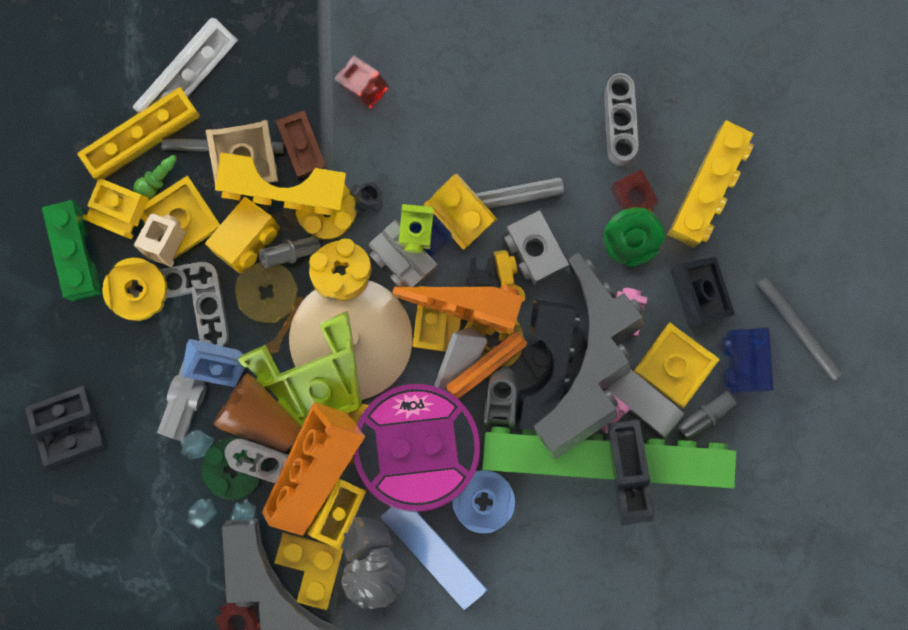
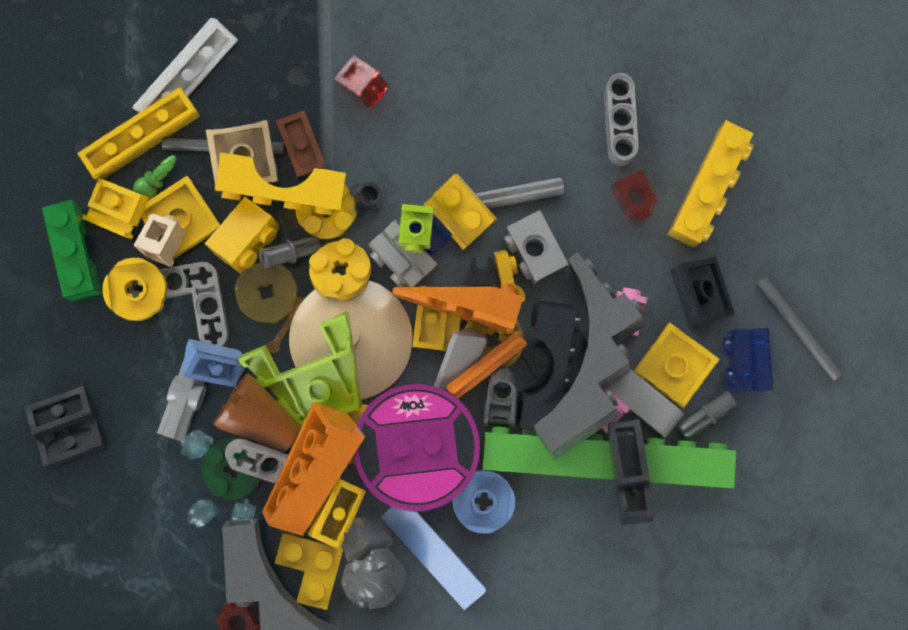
(633, 236): green tile -> none

